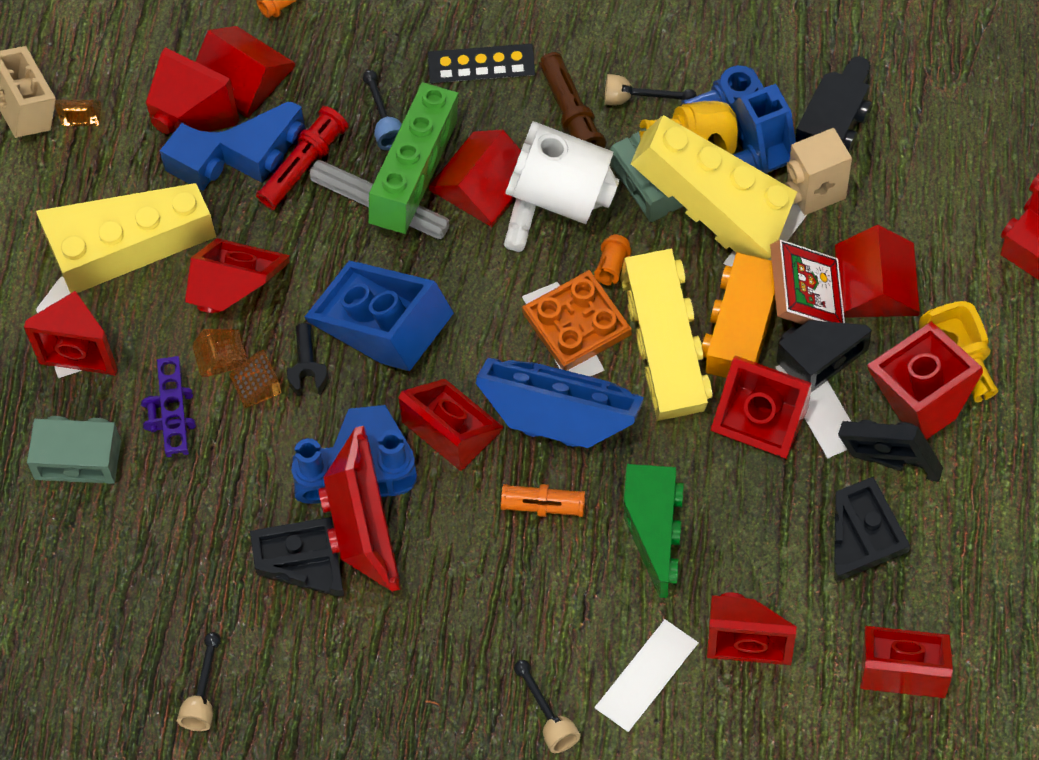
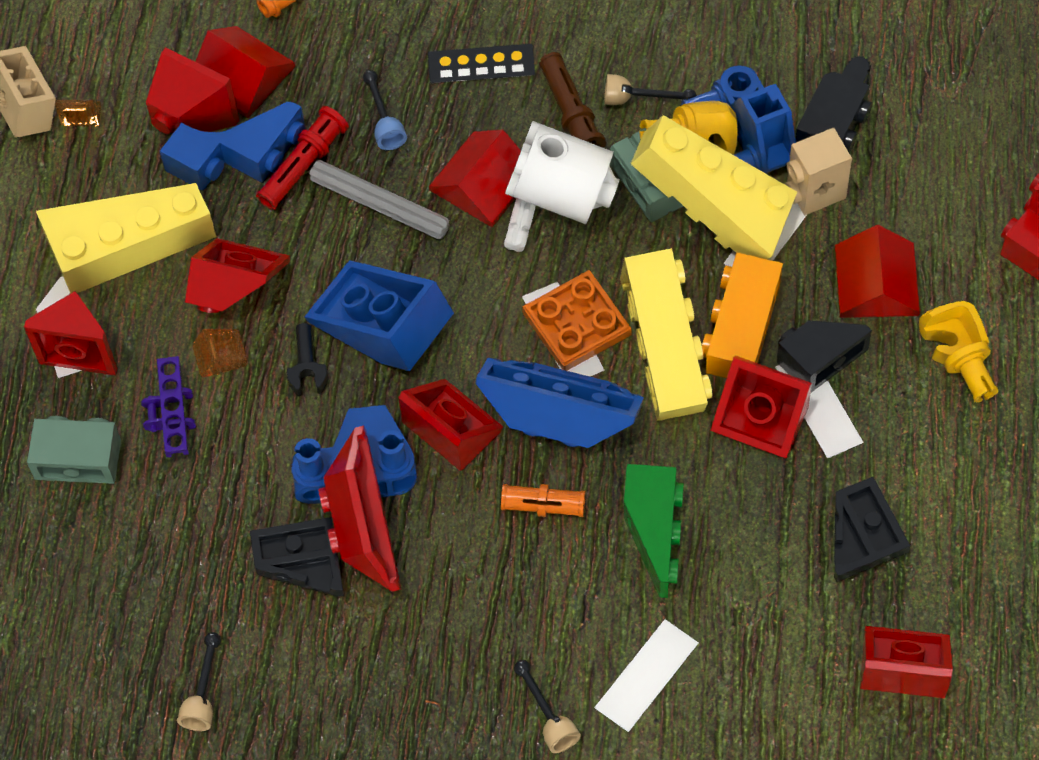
(255, 380): clear orange slope -> none
(413, 158): bright green brick -> none
(613, 251): orange pin -> none
(748, 631): red slope -> none
(806, 284): tile -> none
(890, 445): black wing -> none
(926, 378): red slope -> none

